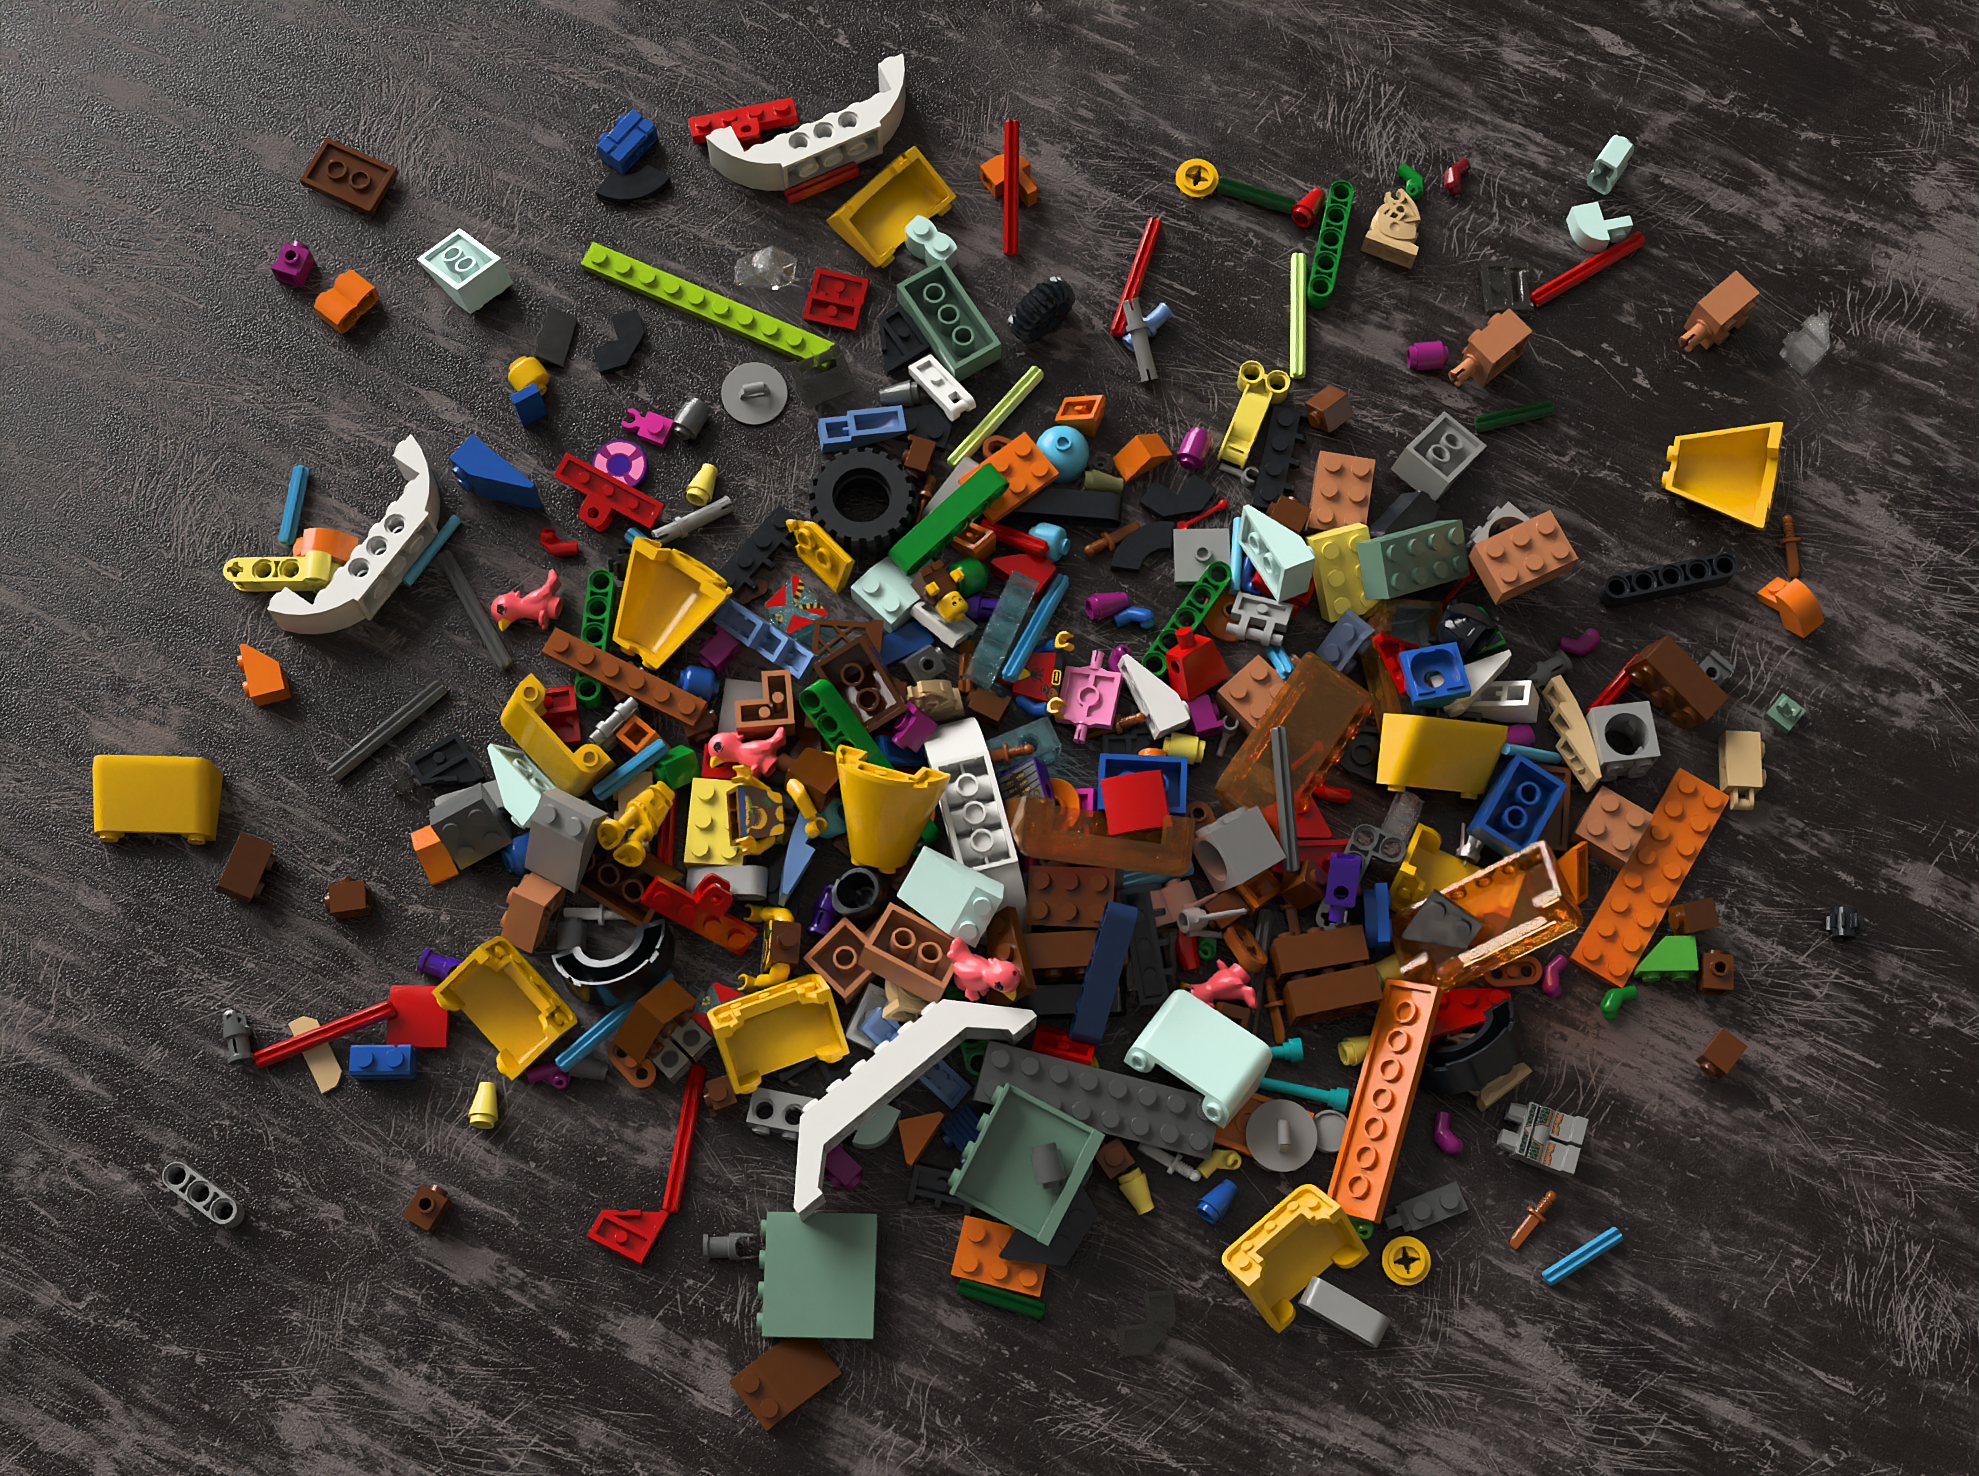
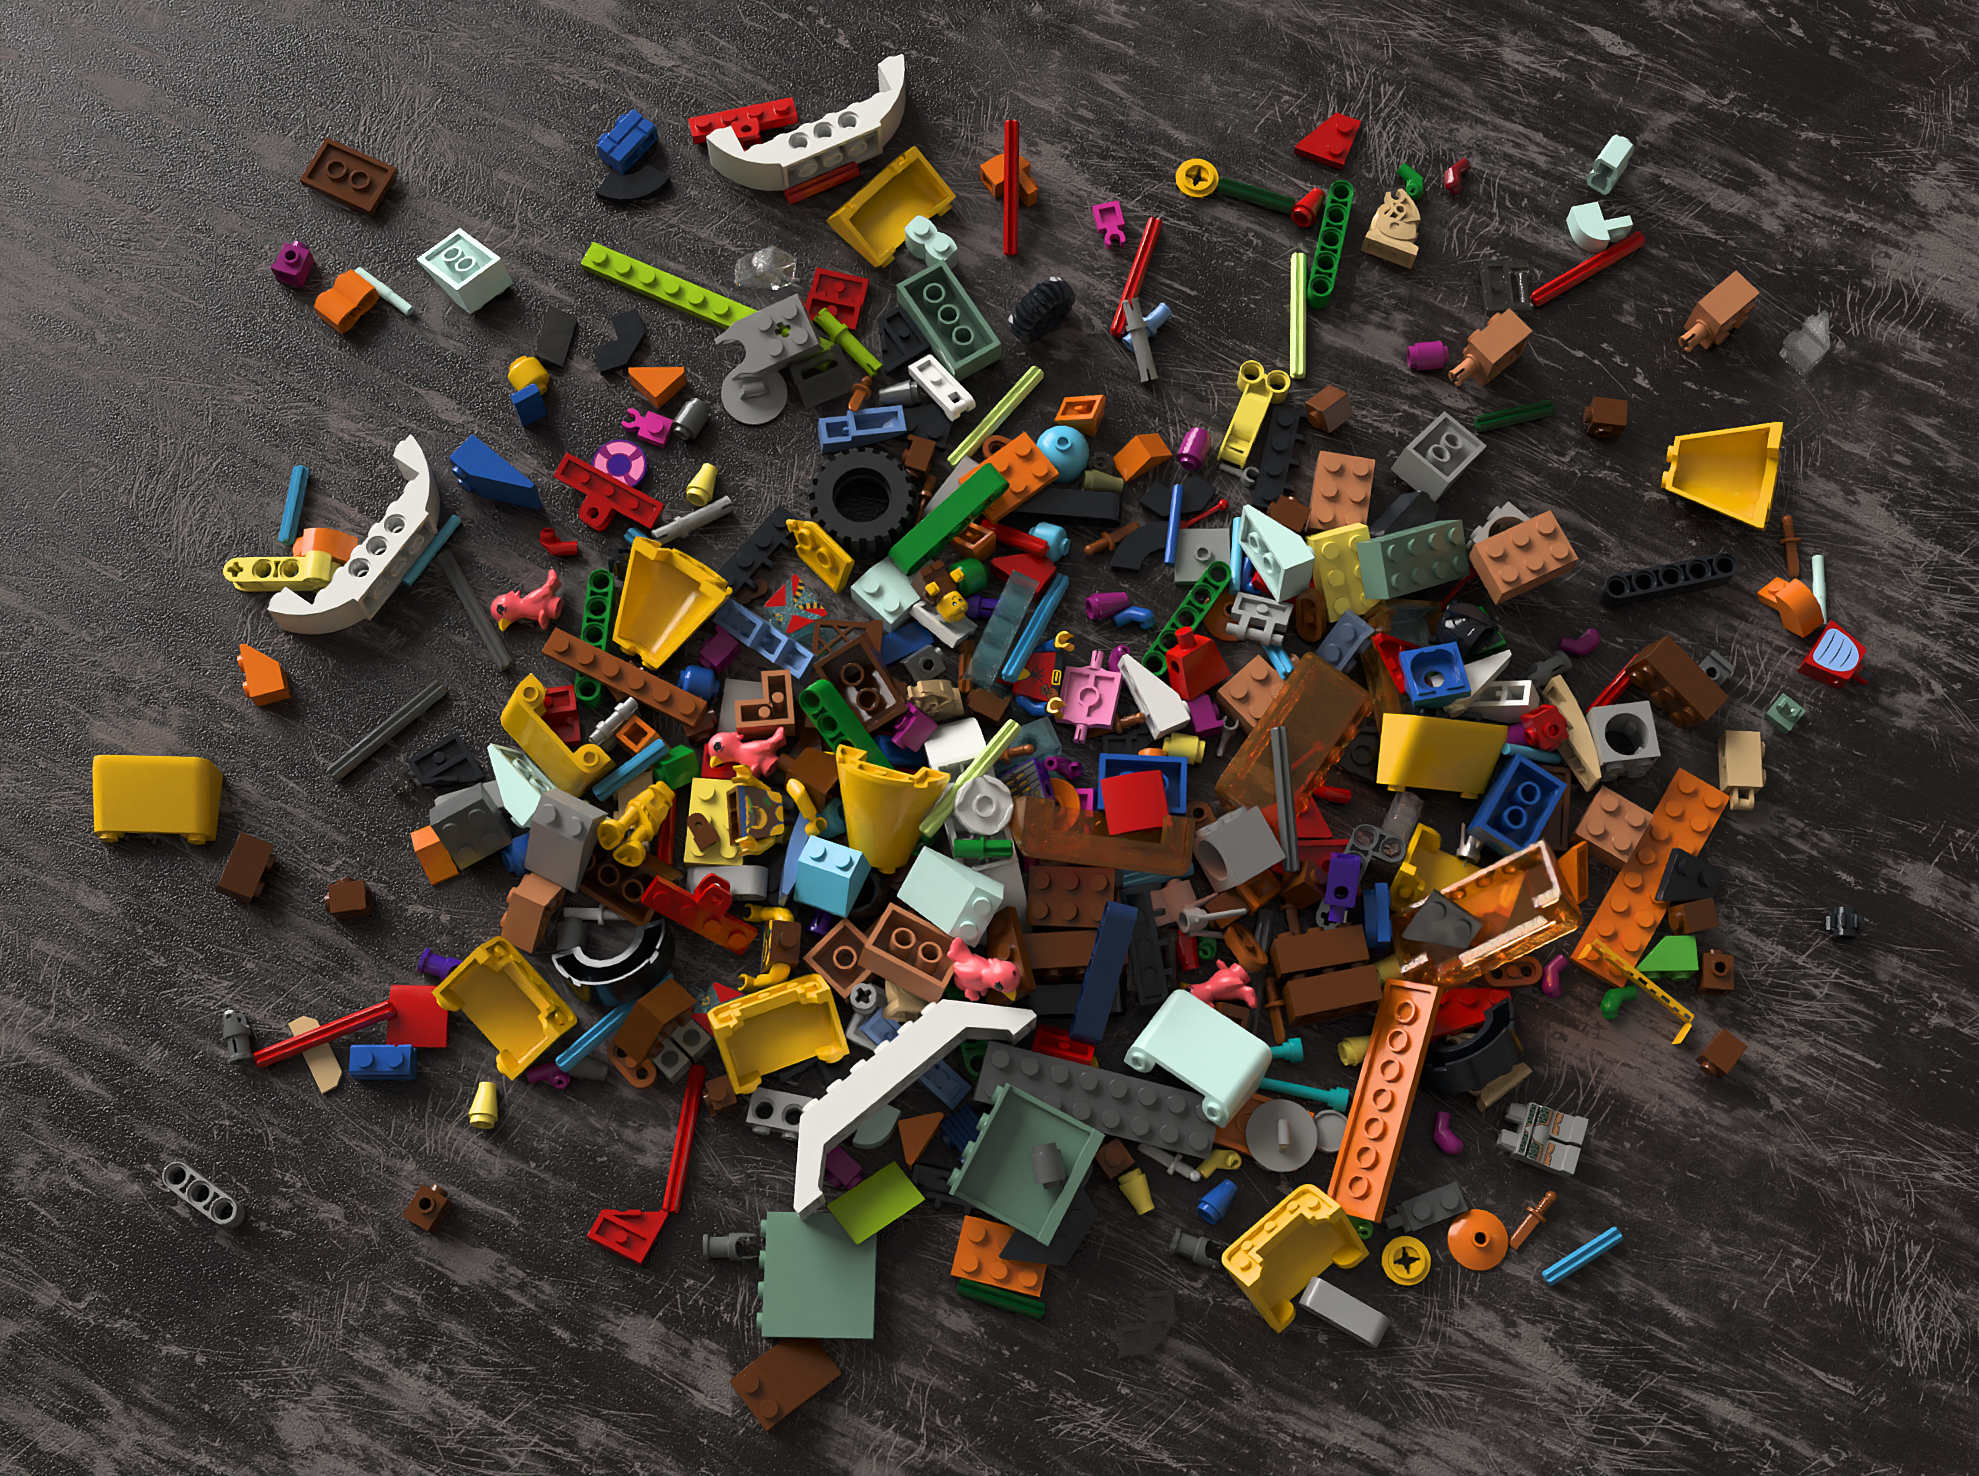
(386, 293): none -> light aqua piece
(658, 383): none -> orange slope
(705, 835): none -> reddish brown piece
(763, 340): none -> light grey brick
(830, 876): none -> medium azure slope
(840, 334): none -> lime pin
(860, 393): none -> dark orange piece
(862, 1008): none -> light grey bush
(875, 1202): none -> lime sticker
(976, 769): none -> yellowish green axle
(982, 848): none -> green axle
(983, 805): none -> white tile
(1064, 767): none -> magenta arm
(1109, 220): none -> dark pink plate
(1174, 525): none -> blue bar
(1195, 1248): none -> dark grey piece
(1309, 610): none -> dark orange plate
(1330, 141): none -> red wing
(1465, 1248): none -> orange dish
(1544, 727): none -> red brick
(1606, 417): none -> reddish brown brick
(1650, 985): none -> yellow piece
(1687, 878): none -> black wing
(1819, 584): none -> light aqua piece
(1835, 658): none -> torso

